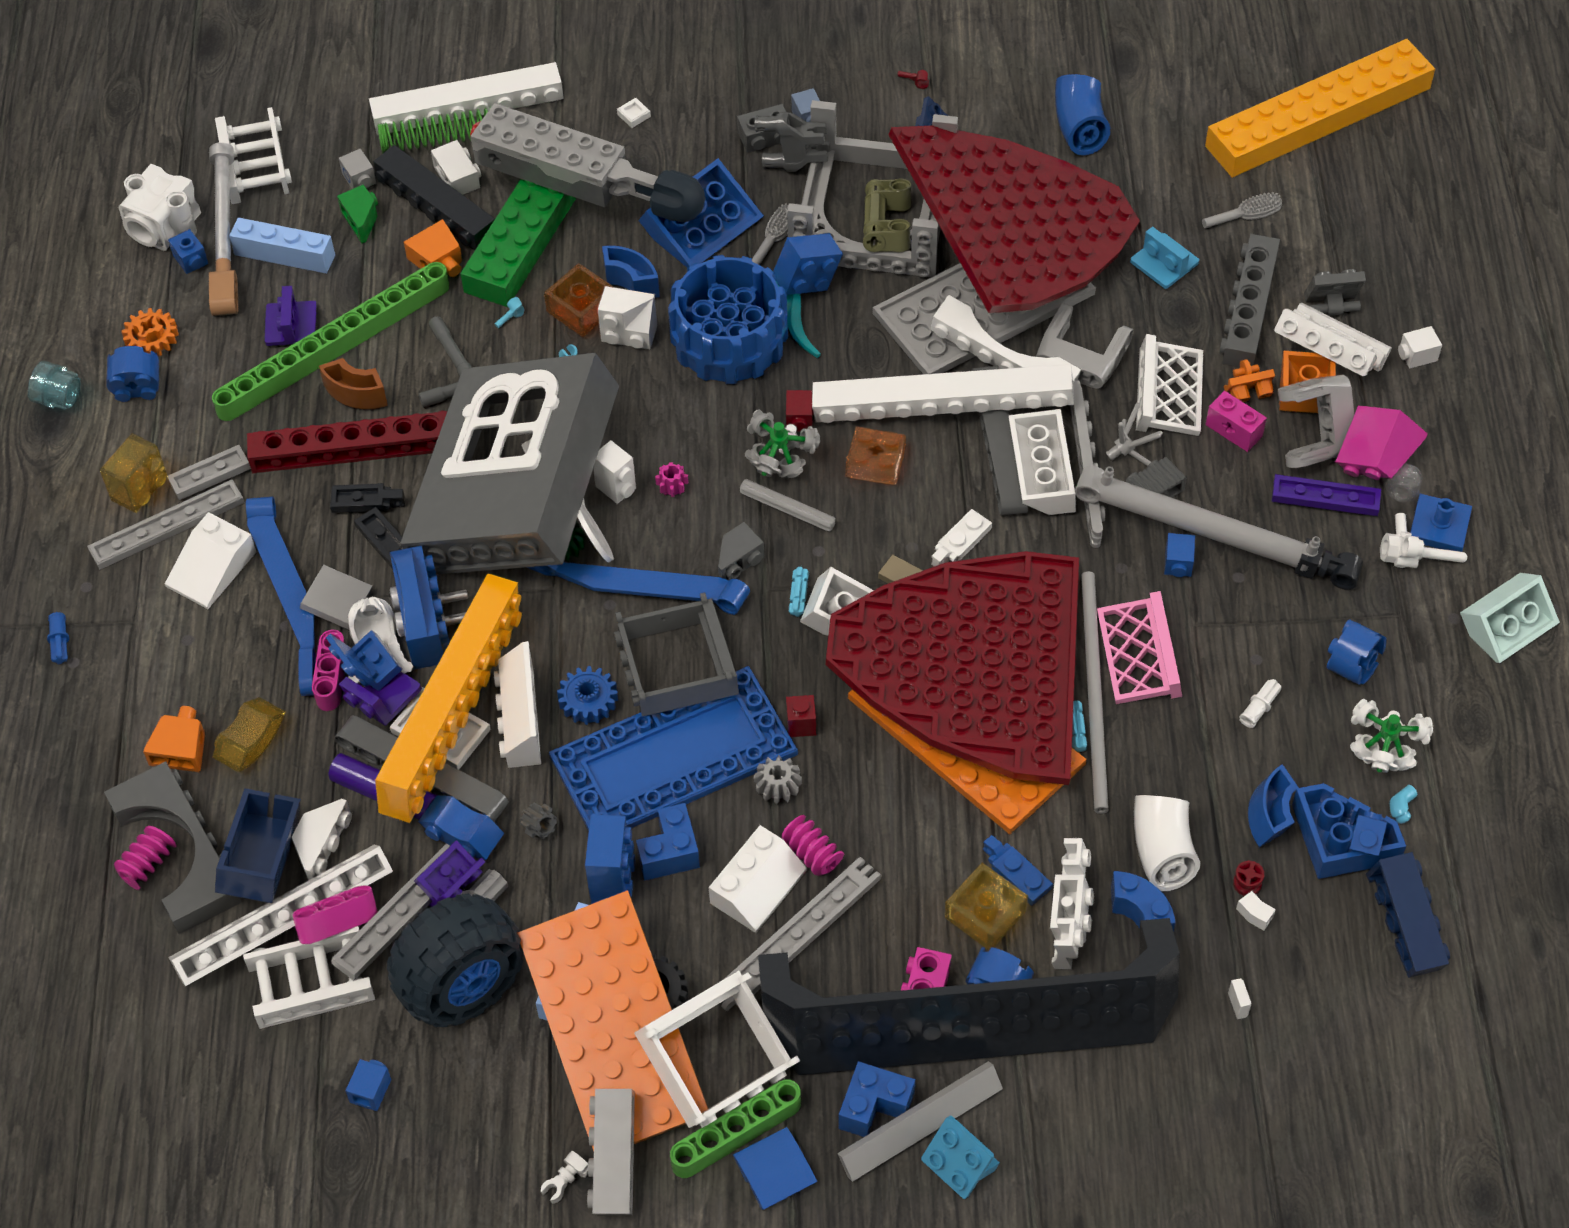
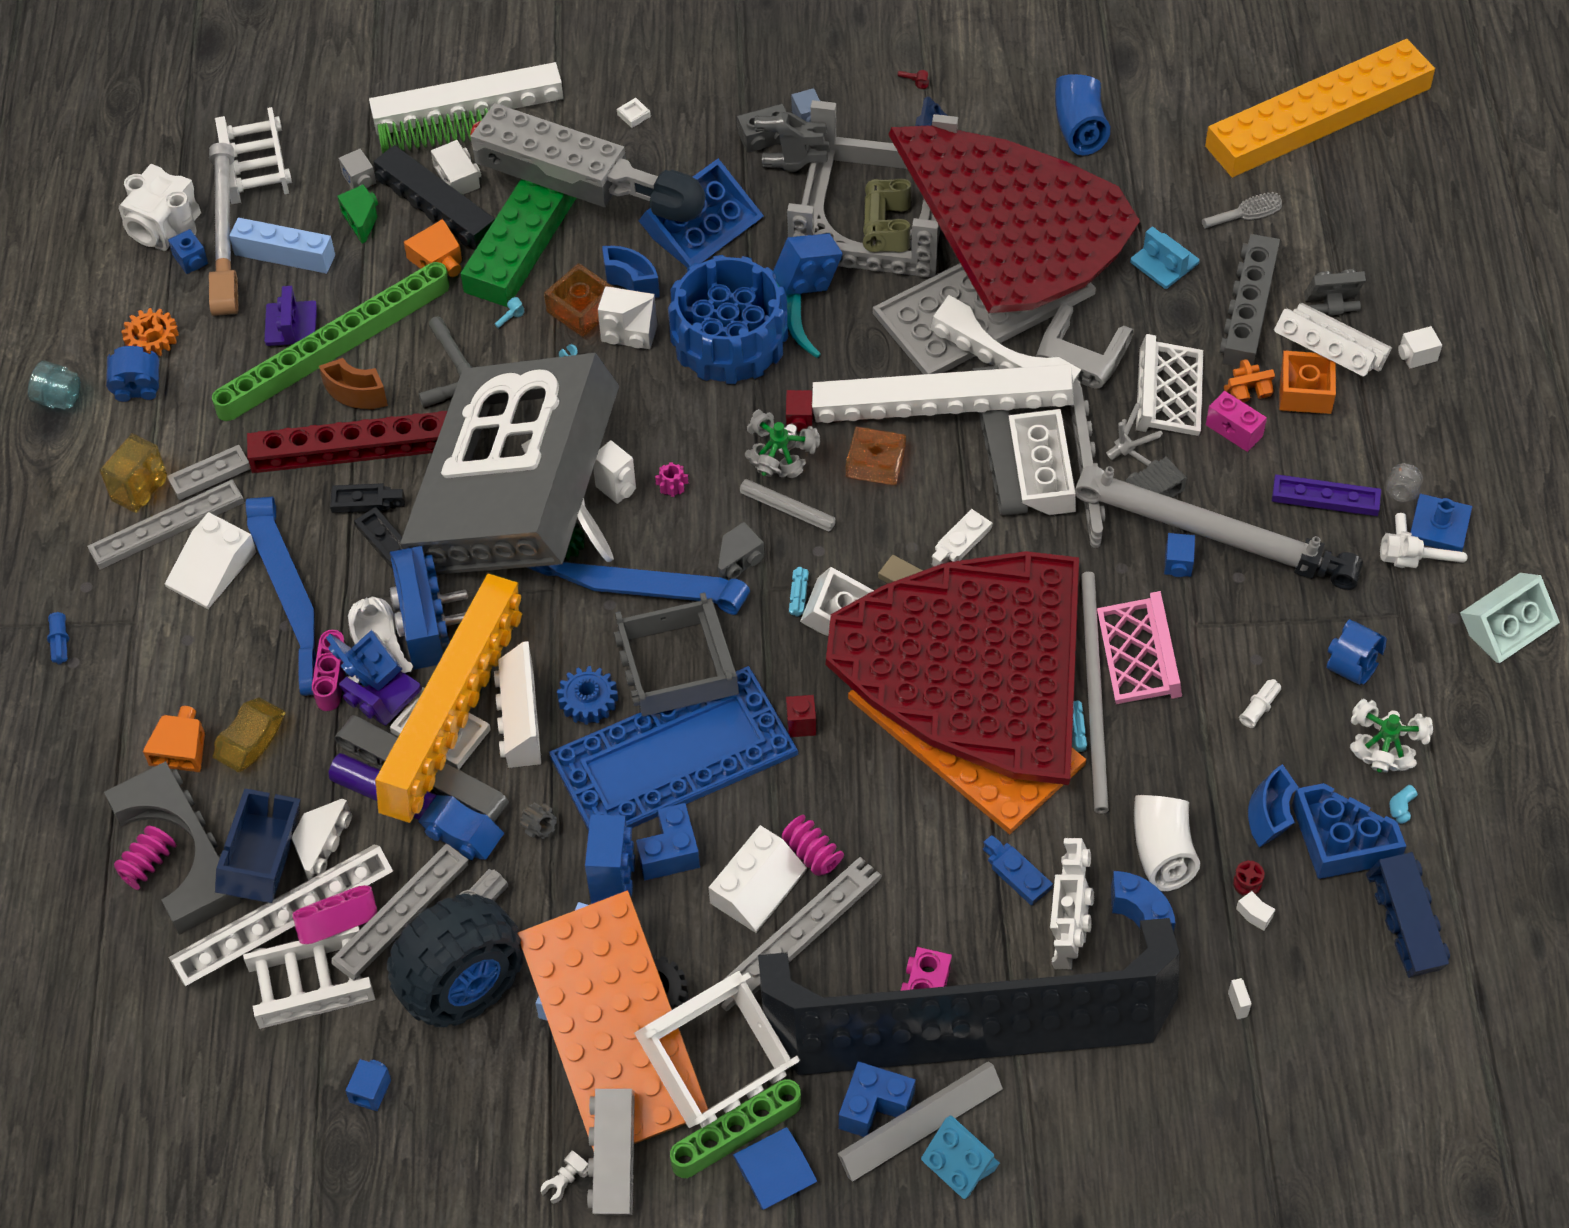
(334, 595): light grey tile -> none
(449, 872): dark purple bracket -> none
(772, 788): light grey gear -> none
(775, 231): light grey piece -> none
(986, 906): clear yellow brick -> none
(997, 967): blue brick -> none
(1334, 413): light grey connector -> none
(1368, 833): blue bracket -> none
(1379, 442): dark pink slope -> none

